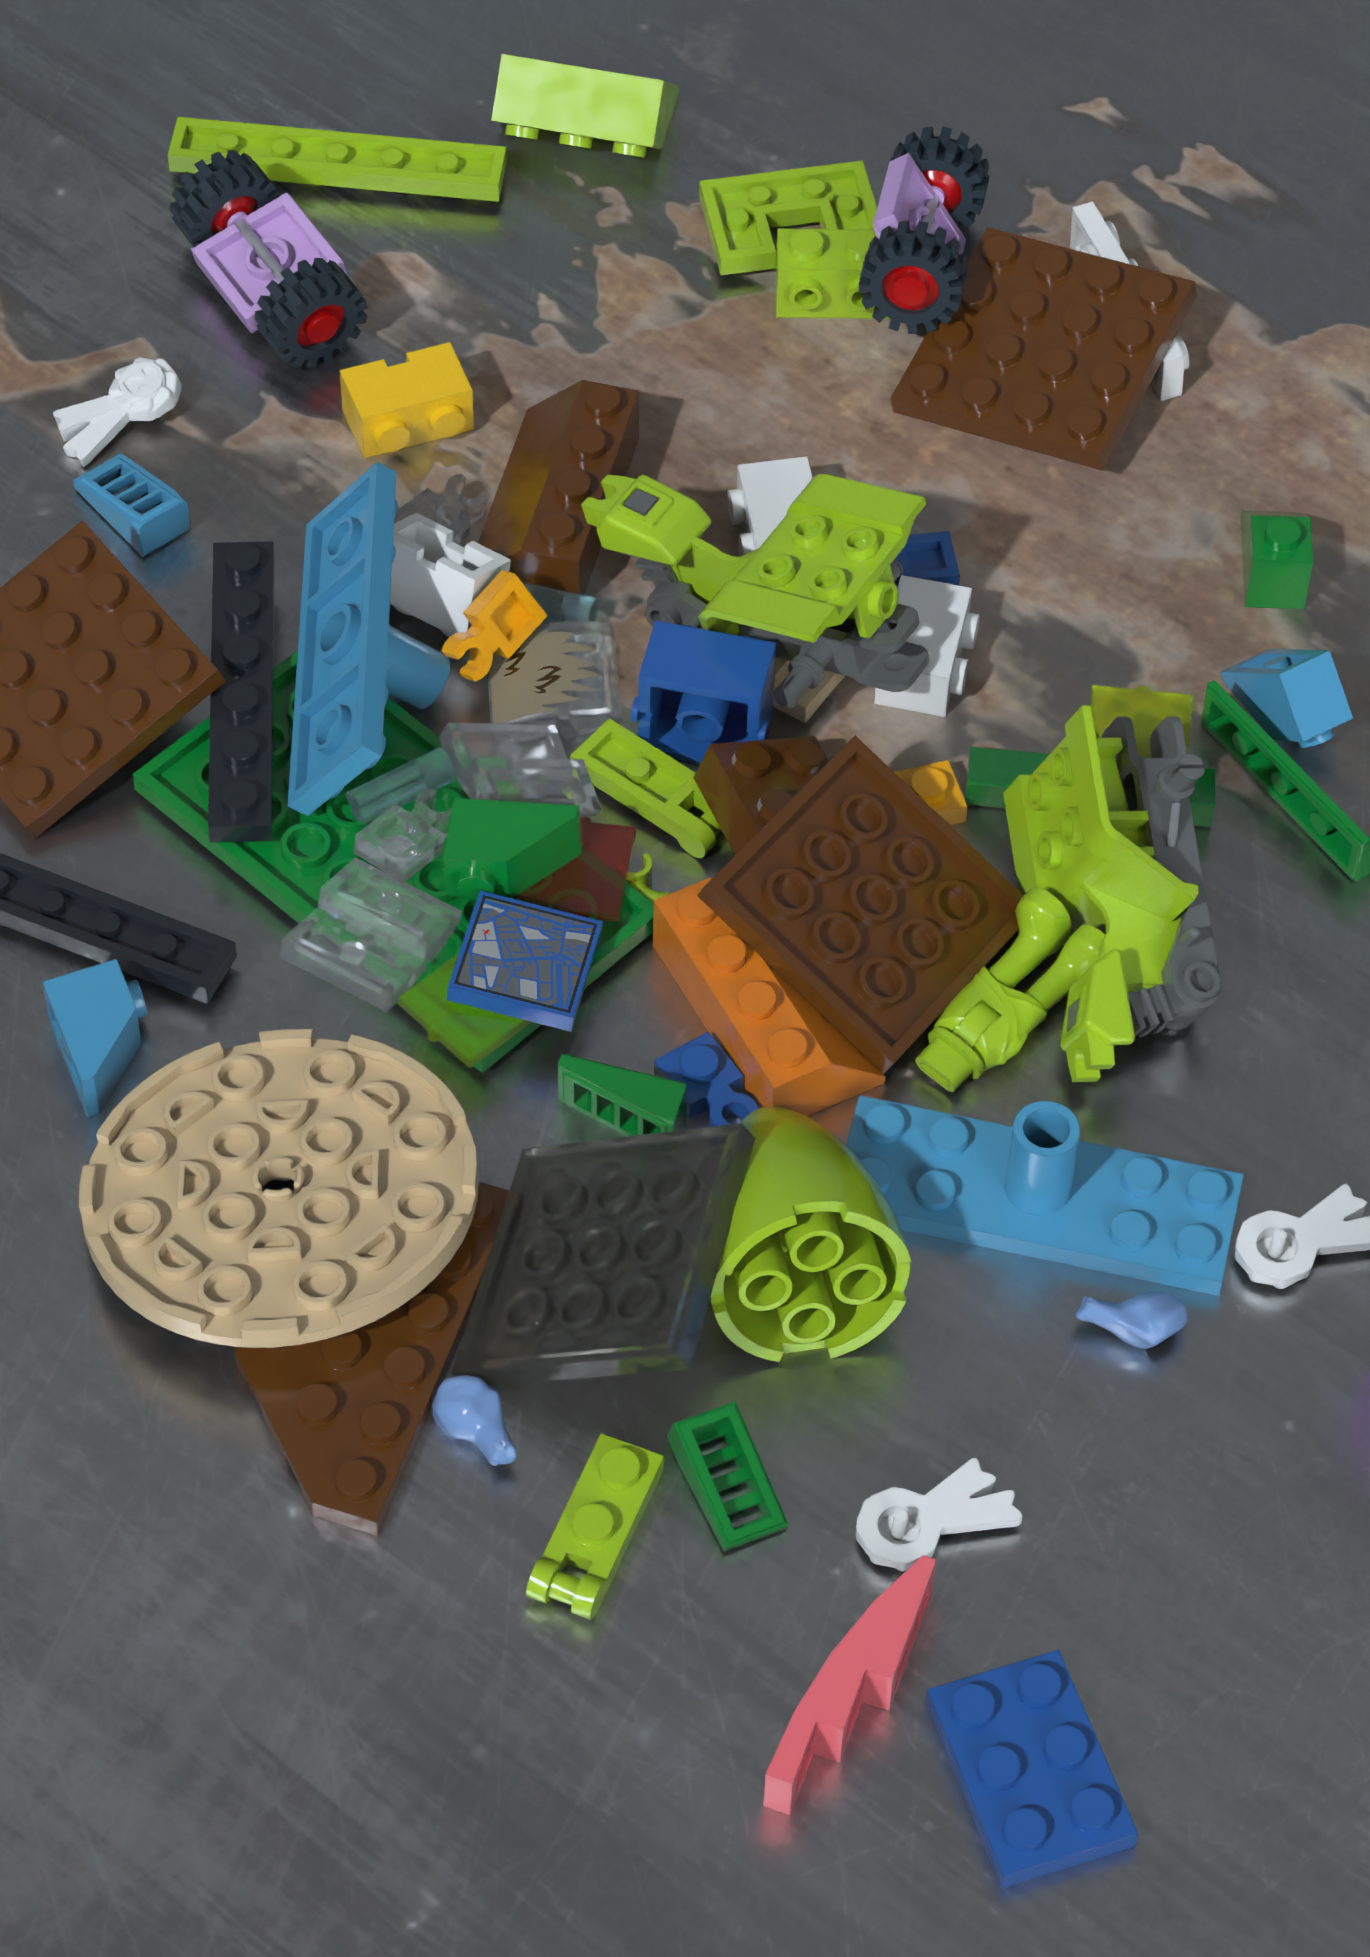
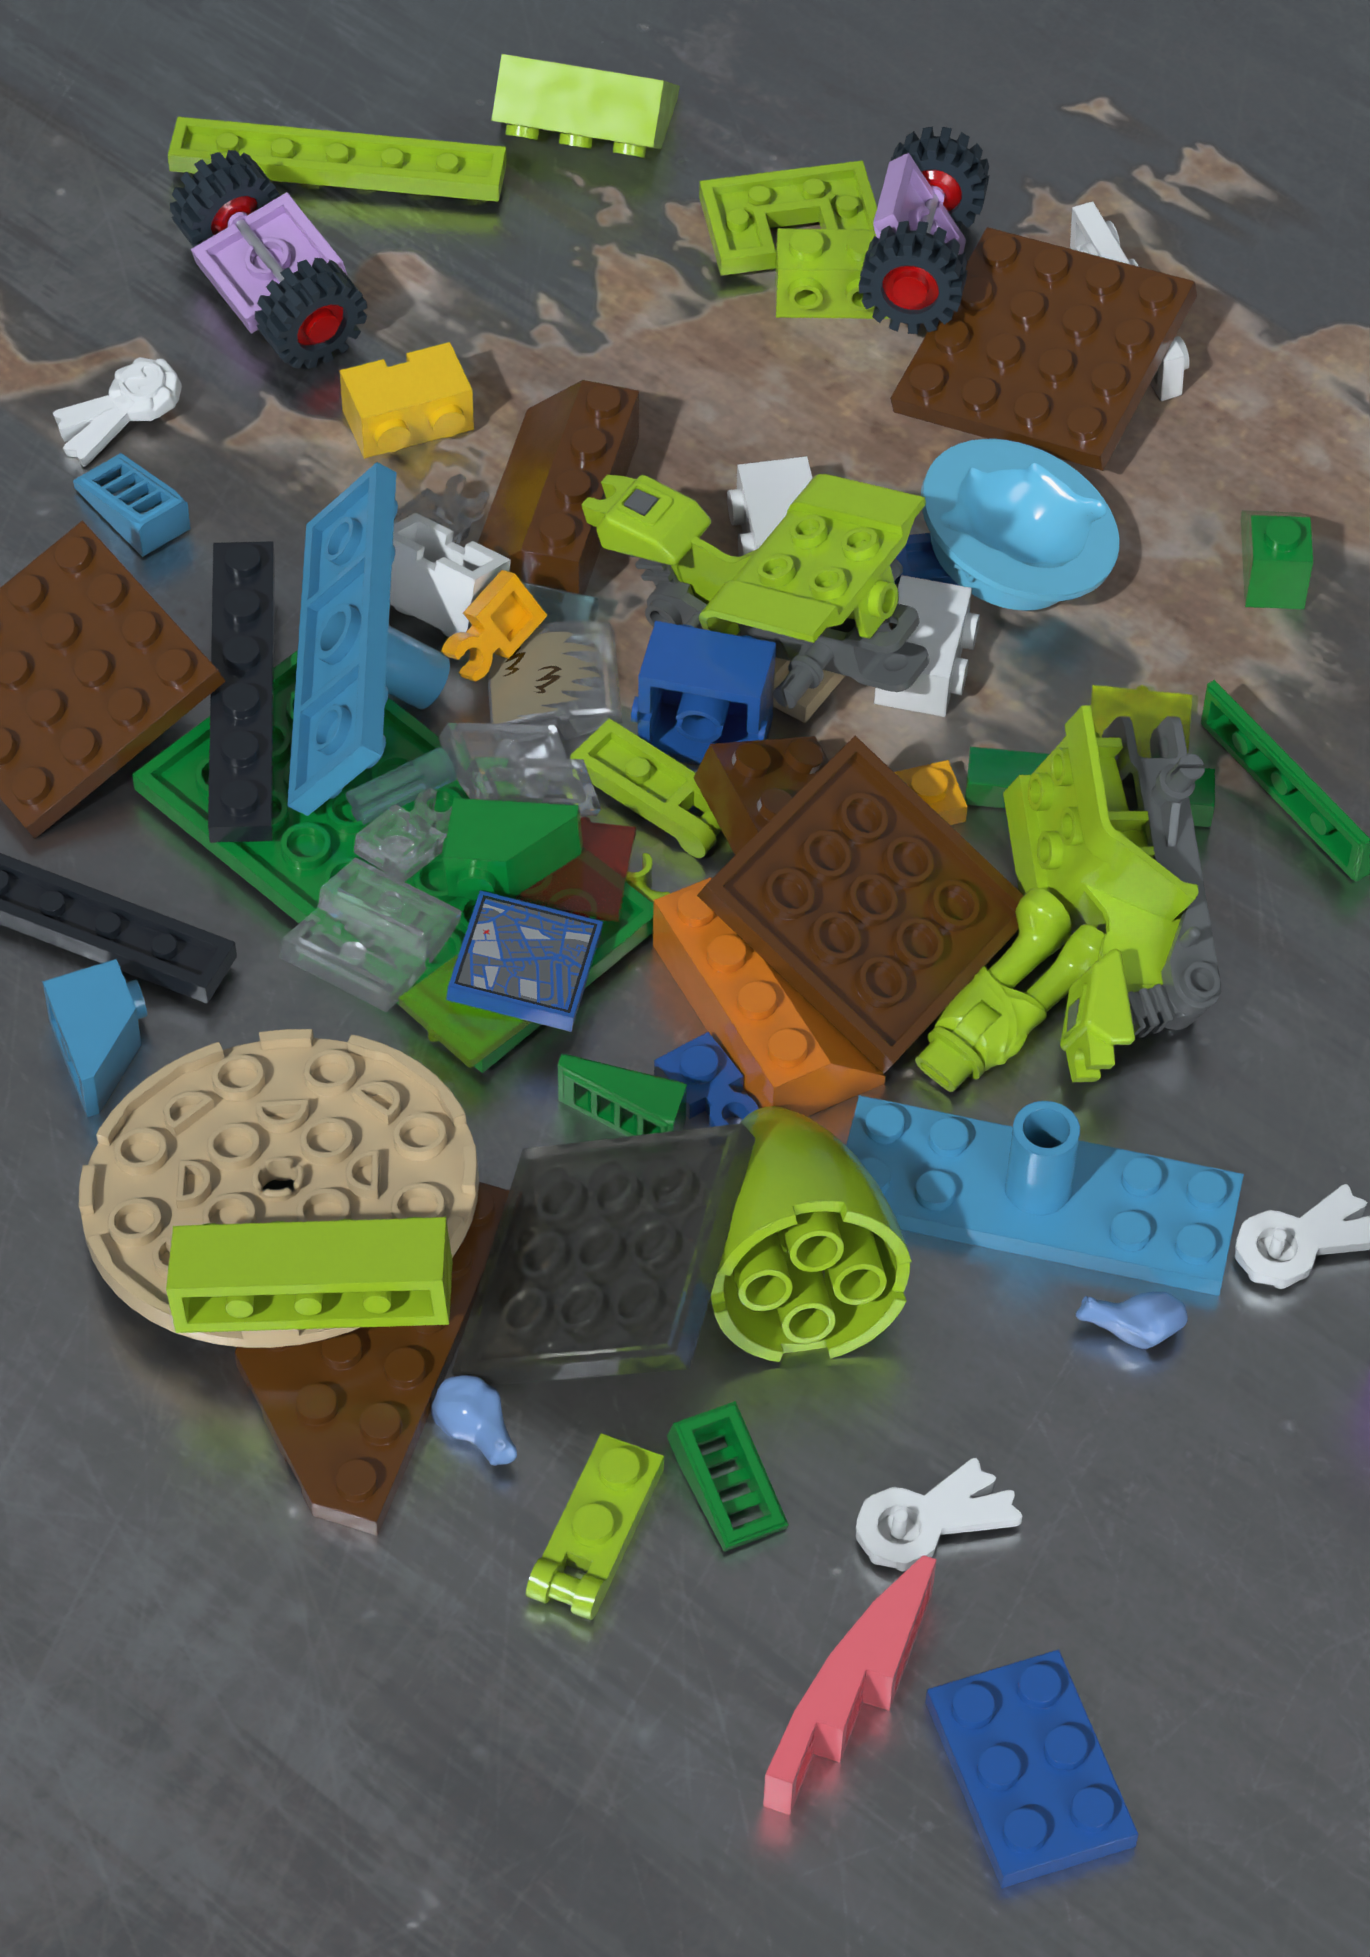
(310, 1275): none -> lime brick
(1017, 524): none -> medium azure piece
(1291, 694): dark azure slope -> none

